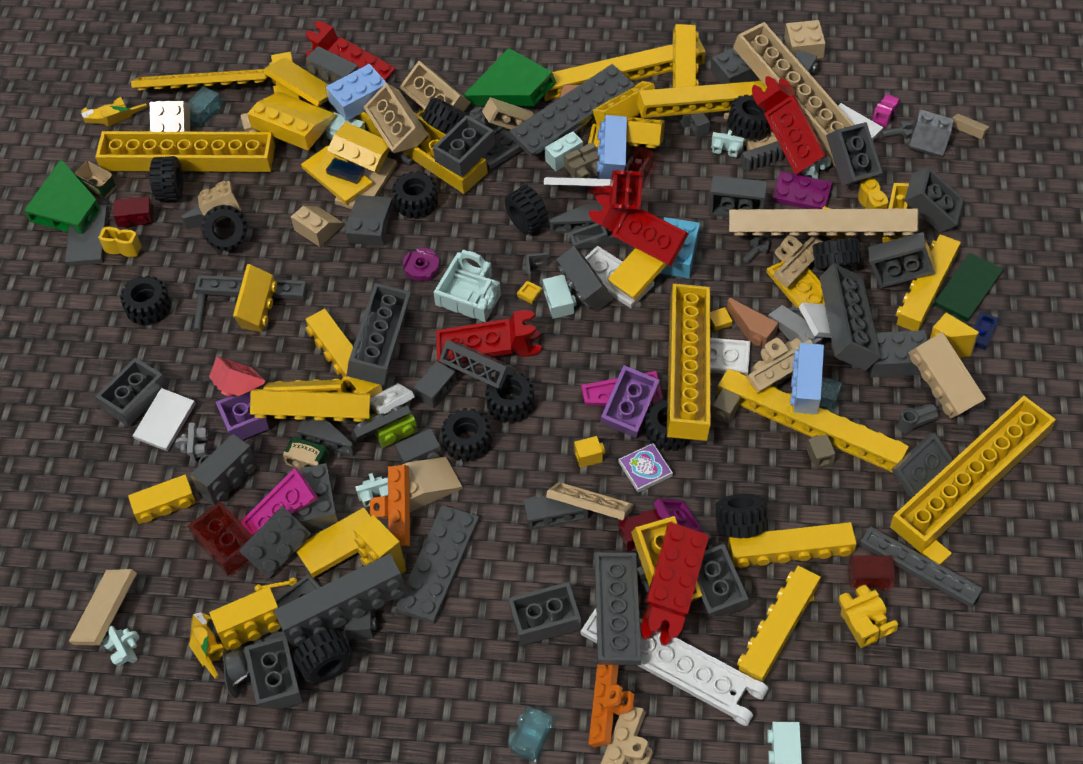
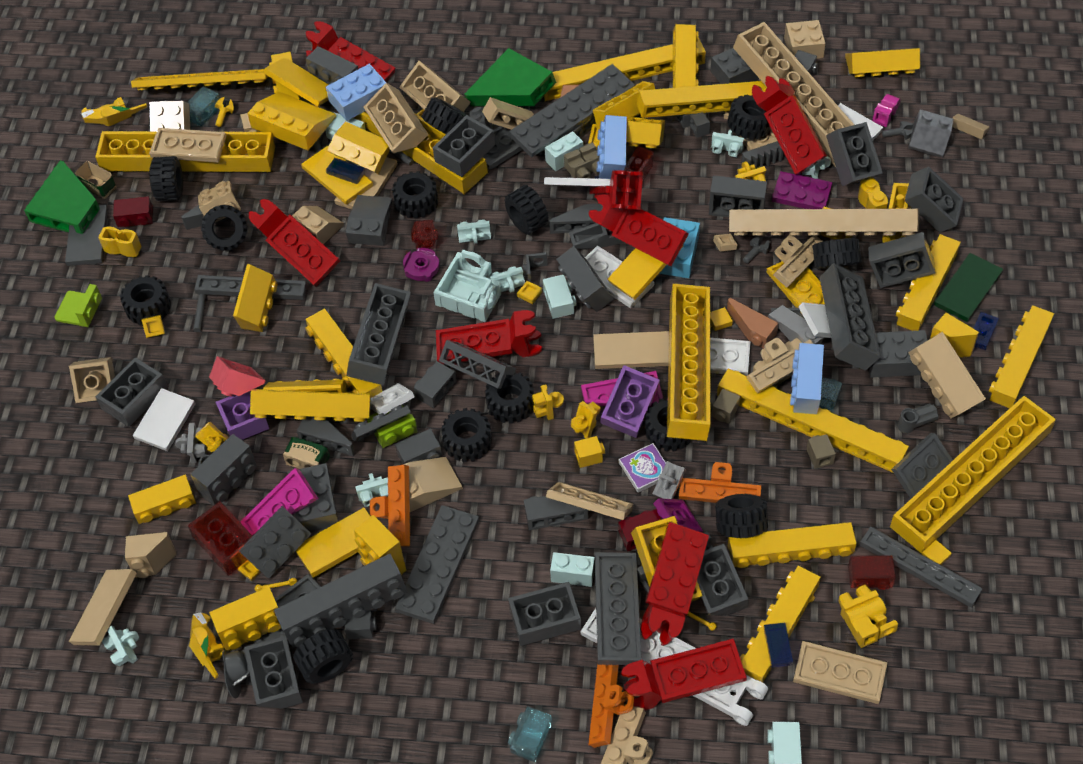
(79, 307): none -> lime bracket
(90, 377): none -> tan slope
(148, 553): none -> tan slope
(153, 326): none -> yellow tile
(188, 144): none -> tan tile
(211, 436): none -> yellow hips
(223, 110): none -> yellow bar
(249, 570): none -> yellow tile
(294, 242): none -> red hinge
(424, 234): none -> clear red brick
(474, 231): none -> light aqua hips
(510, 279): none -> light aqua hips
(545, 403): none -> yellow hips
(572, 569): none -> light aqua brick
(585, 418): none -> yellow hips
(631, 349): none -> tan tile
(669, 481): none -> light grey hips
(684, 674): none -> red hinge
(712, 626): none -> yellow hinge
(717, 487): none -> orange plate
(725, 242): none -> tan tile
(749, 172): none -> yellow hips
(778, 645): none -> clear blue tile
(840, 672): none -> tan tile
(883, 61): none -> yellow slope
(1021, 356): none -> yellow brick

